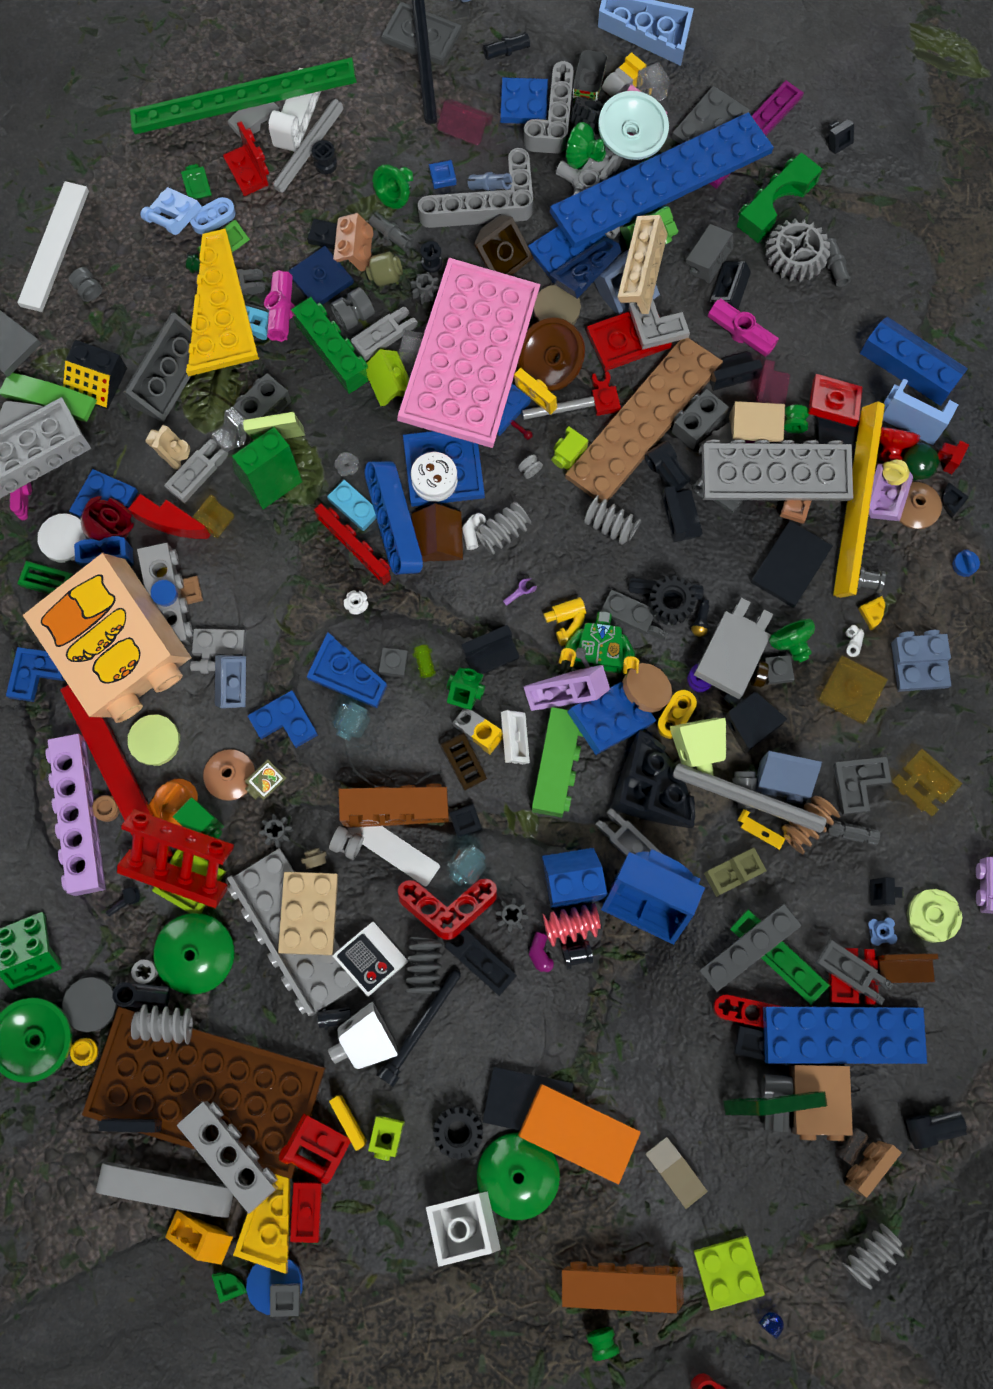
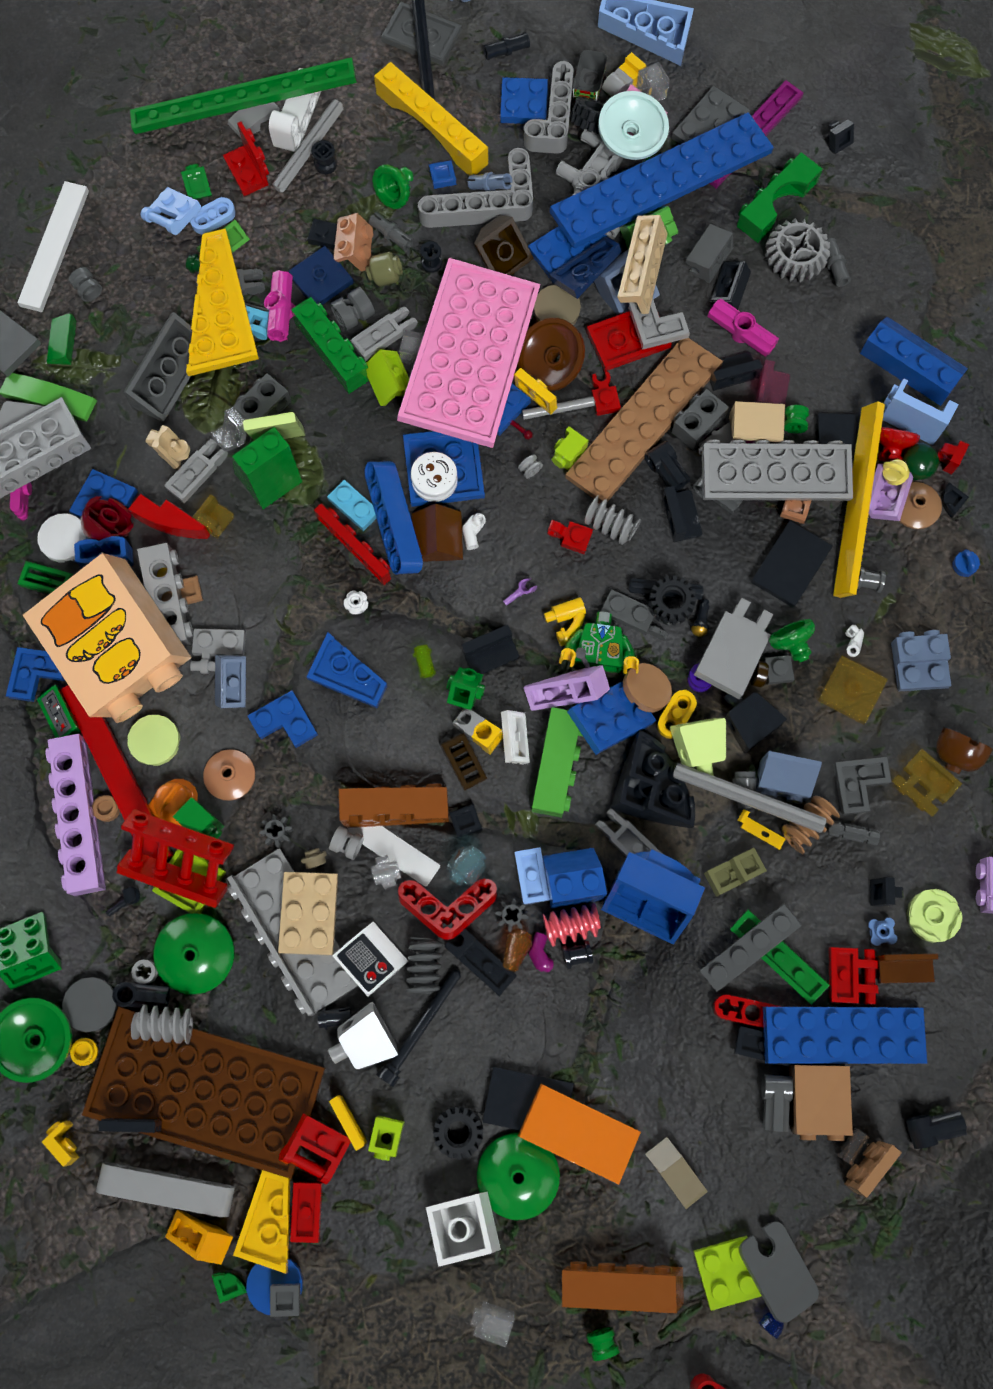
(58, 713): none -> slope
(61, 340): none -> green slope
(61, 1148): none -> yellow bracket
(93, 372): black slope -> none
(164, 593): blue tile -> none
(194, 1129): light grey brick -> none
(264, 780): brick -> none
(345, 458): clear plate -> none
(351, 721): clear light blue head -> none
(385, 871): none -> clear gear
(393, 662): dark grey plate -> none
(404, 94): none -> yellow arch
(425, 287): dark grey gear -> none
(463, 121): clear pink panel -> none
(492, 1323): none -> clear brick
(503, 527): light grey piece -> none
(516, 949): none -> clear orange cone
(532, 876): none -> light blue plate
(574, 537): none -> red plate
(583, 146): green hair -> none
(775, 1105): dark green beam -> none
(781, 1275): none -> dark grey piece
(835, 400): red plate -> none
(852, 970): dark grey hinge -> none
(873, 612): yellow tile -> none
(874, 1257): light grey piece -> none
(961, 751): none -> reddish brown cylinder

